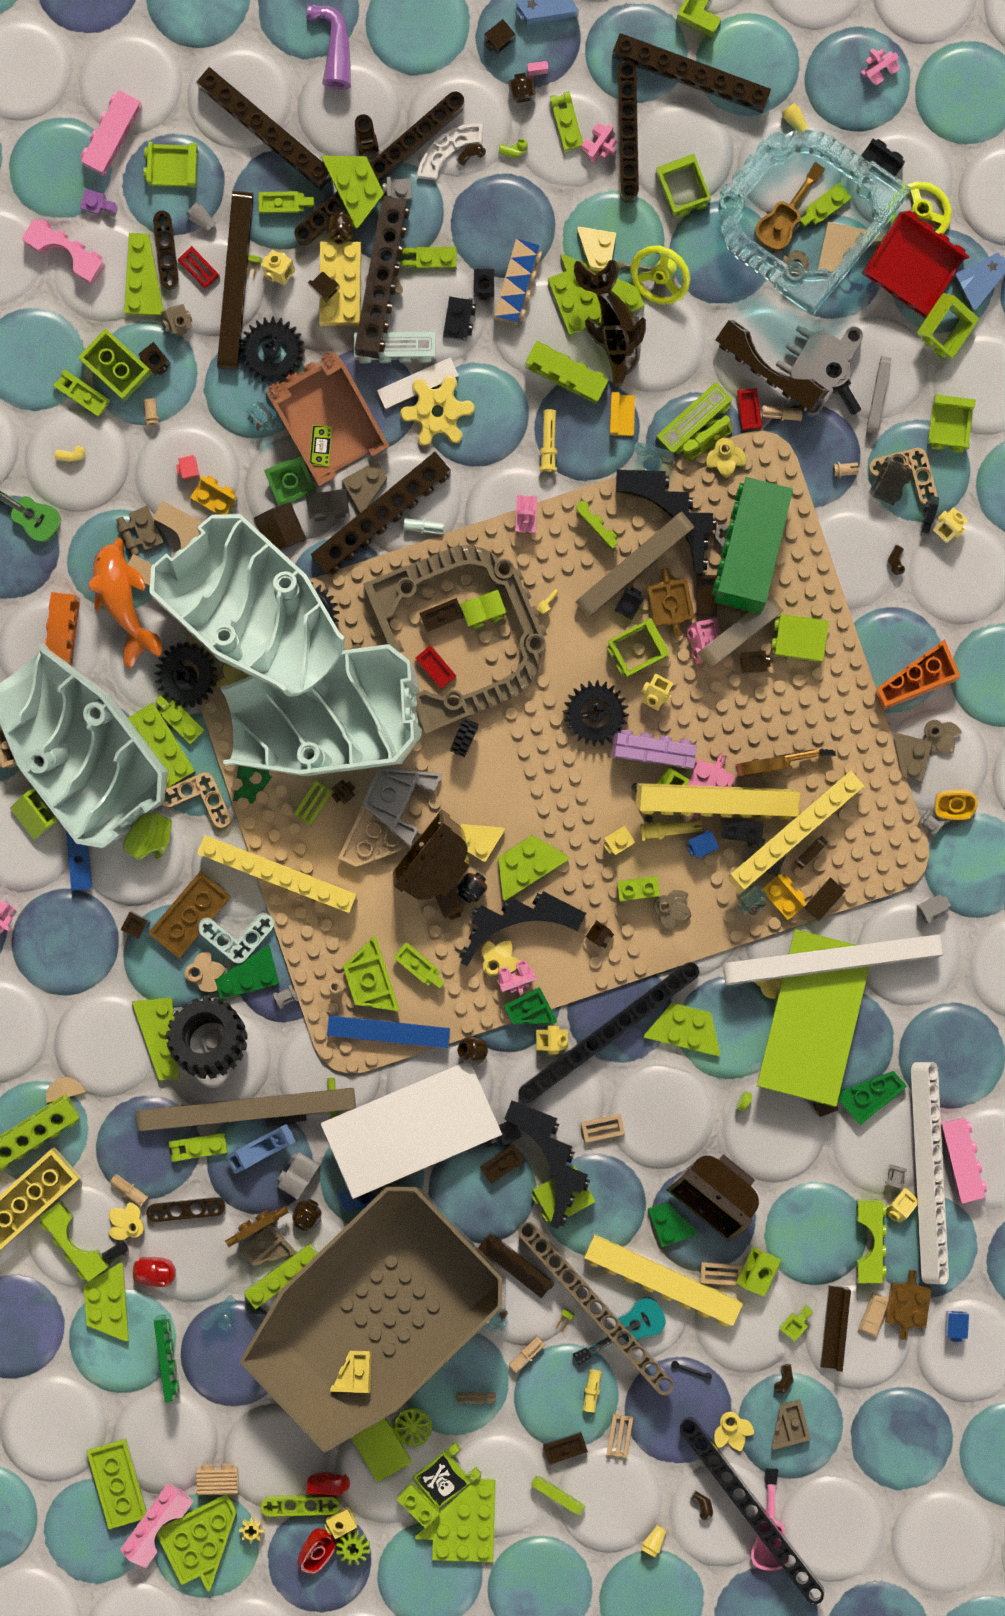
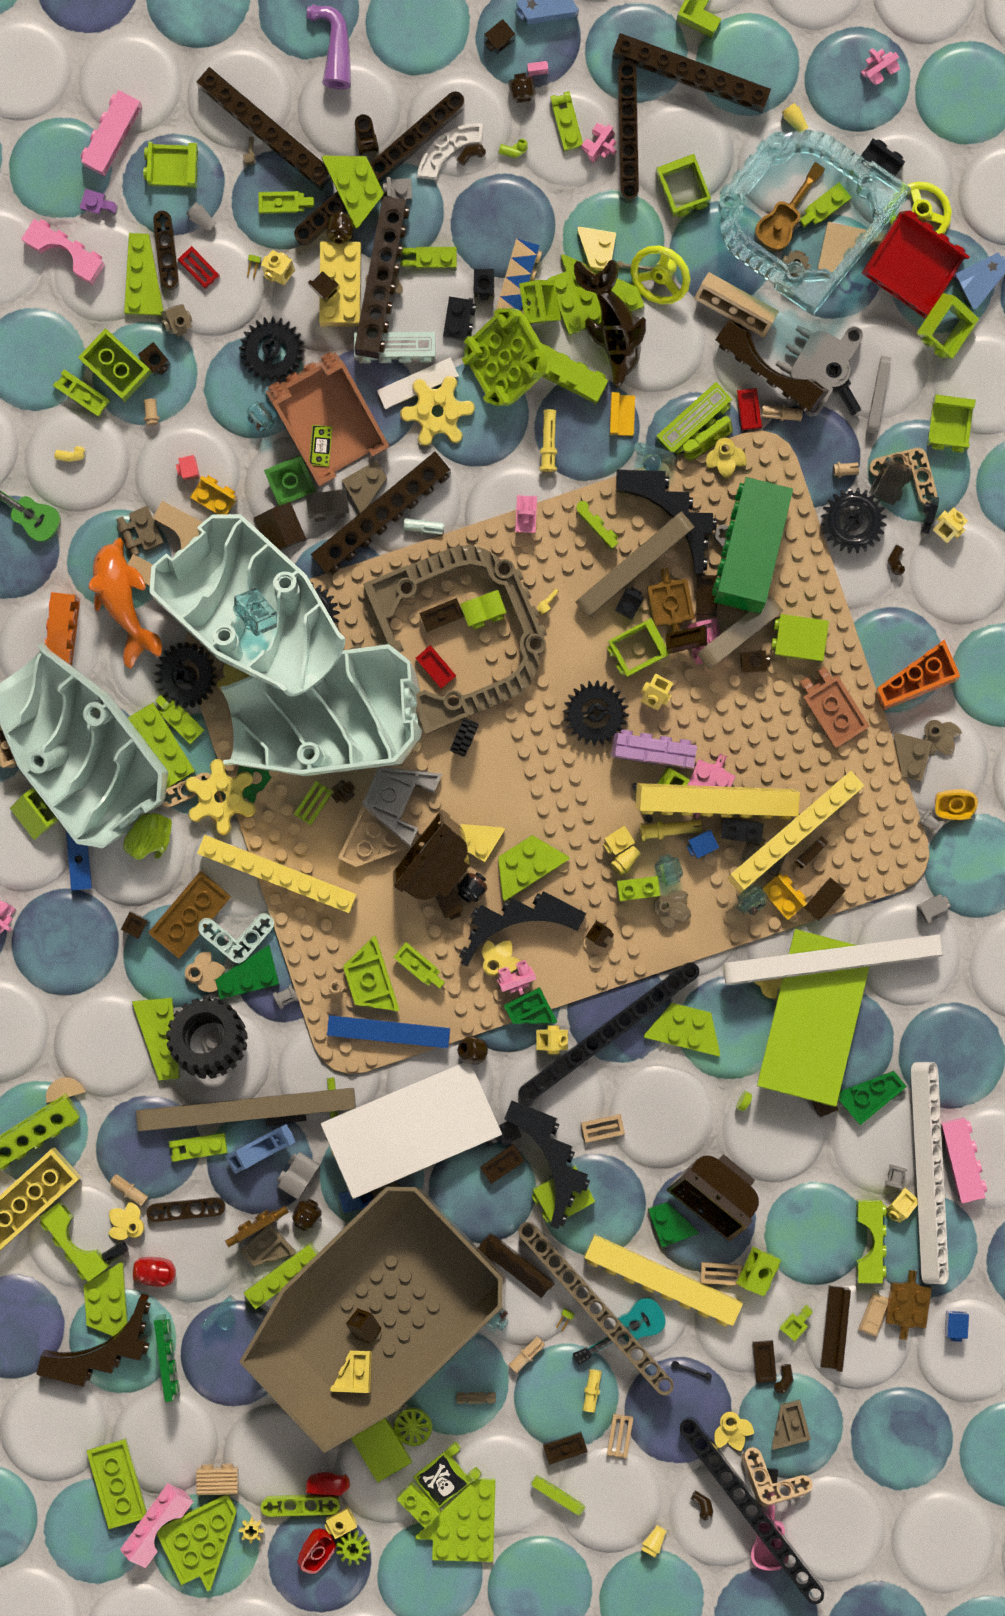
(75, 1366): none -> dark brown arch
(234, 799): none -> light yellow plate
(235, 280): dark brown beam -> none
(249, 158): none -> dark tan hand
(255, 612): none -> clear light blue brick
(363, 1326): none -> dark brown panel
(505, 357): none -> lime tile
(538, 293): none -> lime window
(625, 860): none -> light yellow cone
(668, 870): none -> clear light blue head
(686, 639): none -> dark brown tile
(736, 304): none -> tan brick
(764, 1361): none -> dark brown tile
(767, 1486): none -> tan beam
(779, 762): pearl gold piece -> none
(834, 708): none -> nougat tile
(840, 535): none -> black gear

